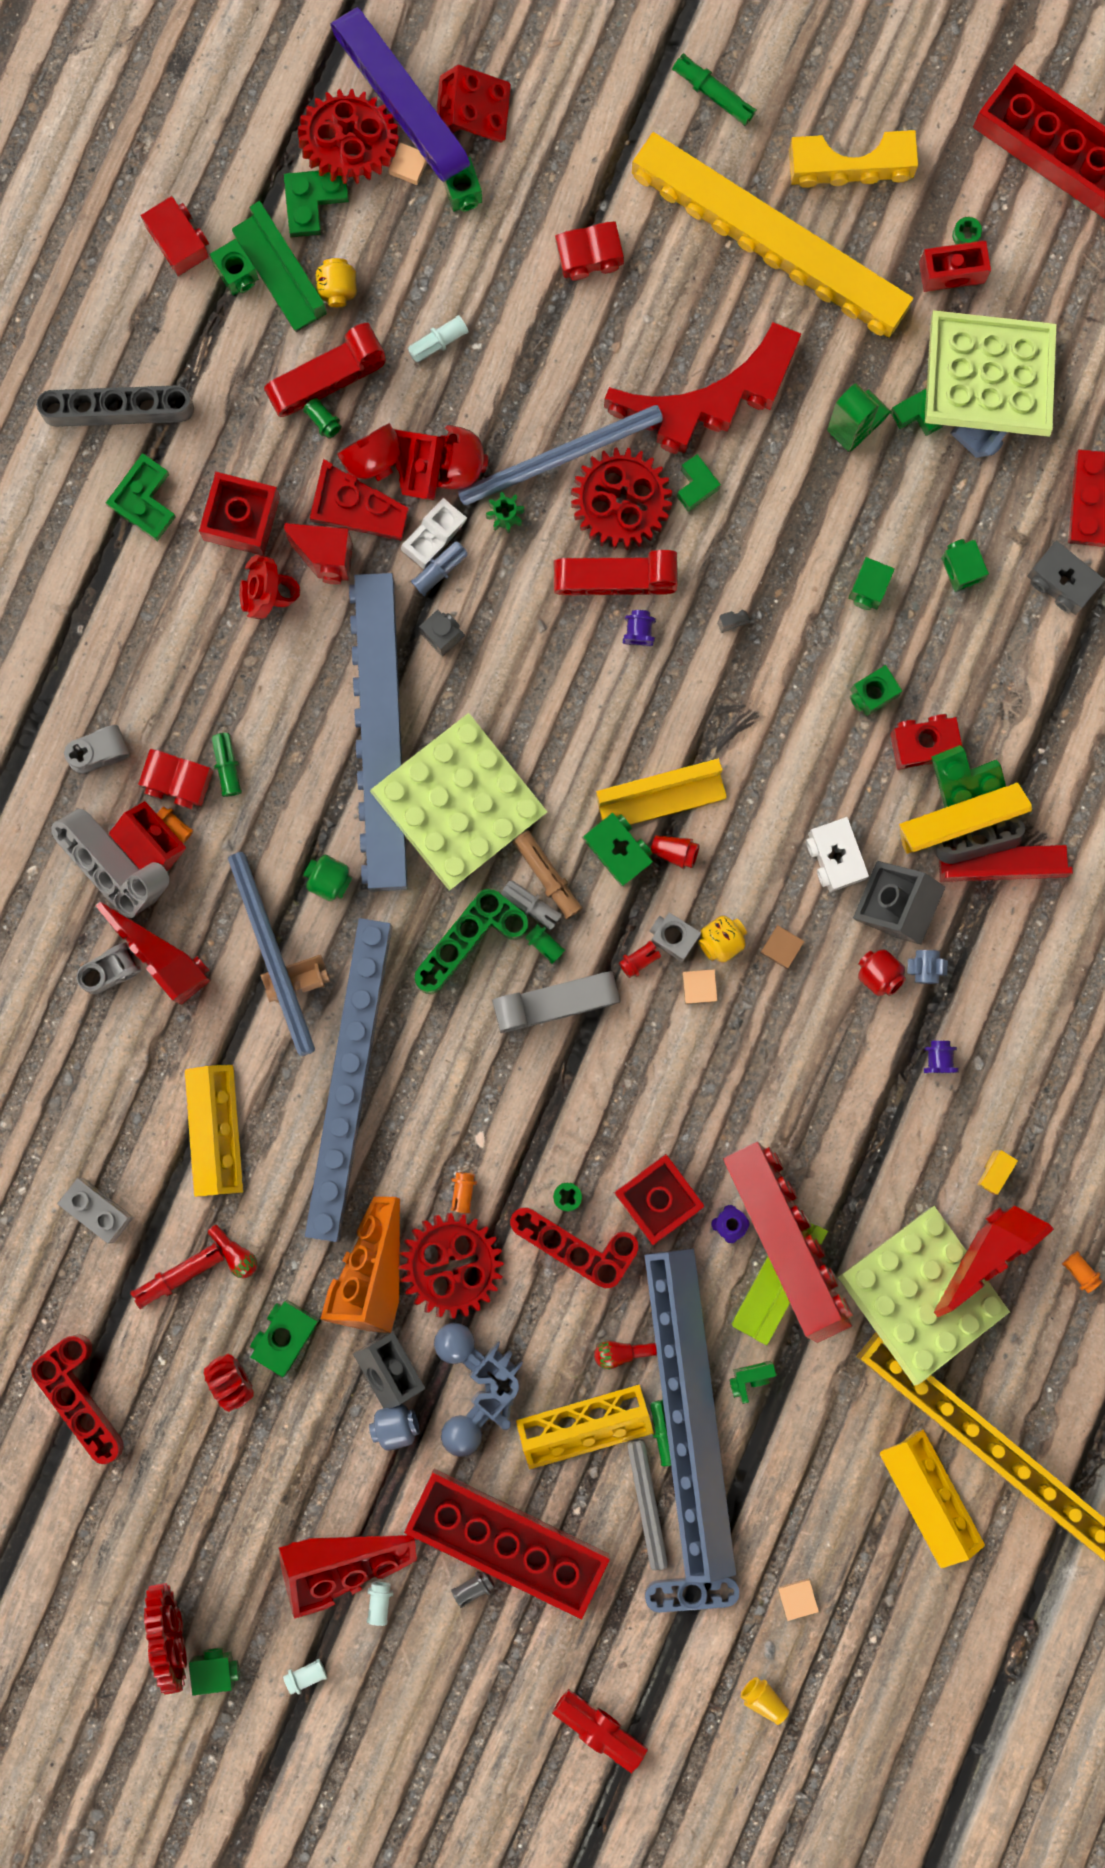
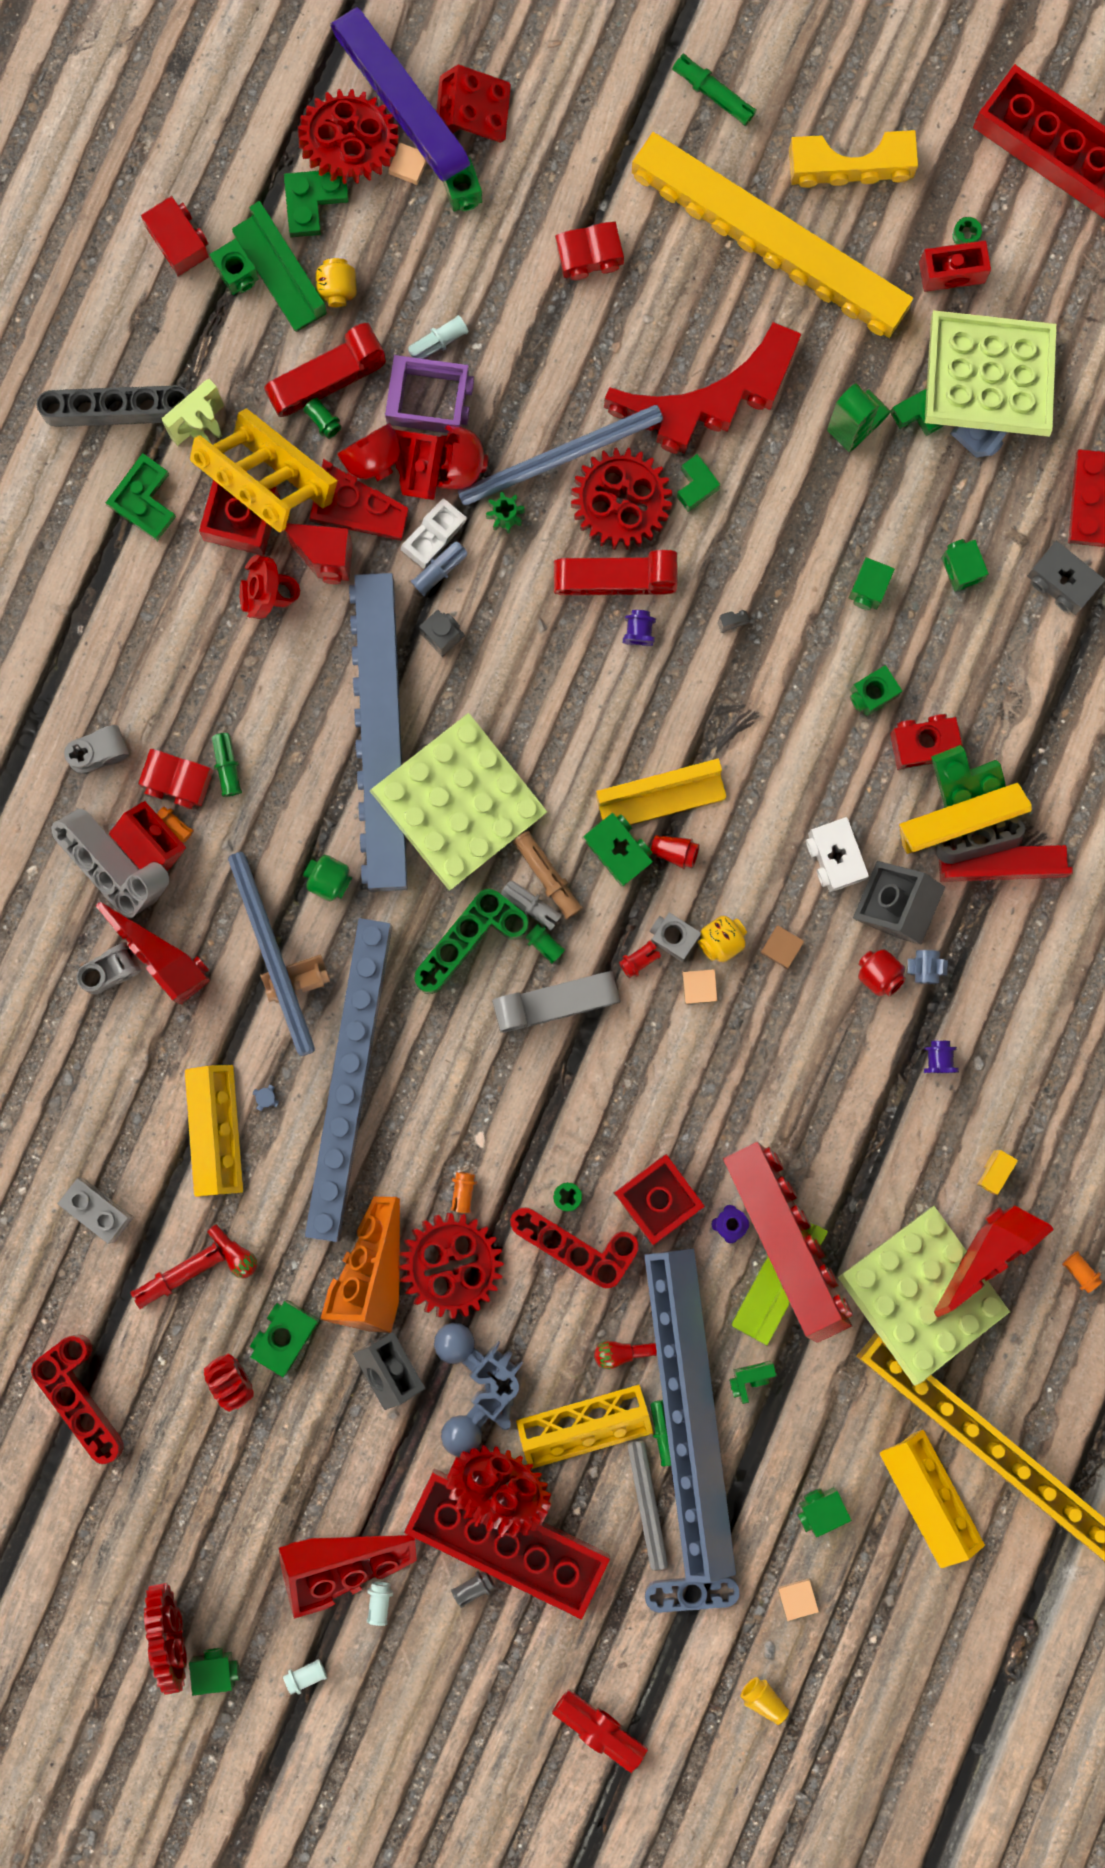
(197, 412): none -> yellowish green piece
(265, 1097): none -> sand blue piece
(275, 451): none -> yellow fence
(394, 1427): sand blue head -> none
(428, 368): none -> medium lavender window
(512, 1507): none -> red gear
(823, 1511): none -> green brick

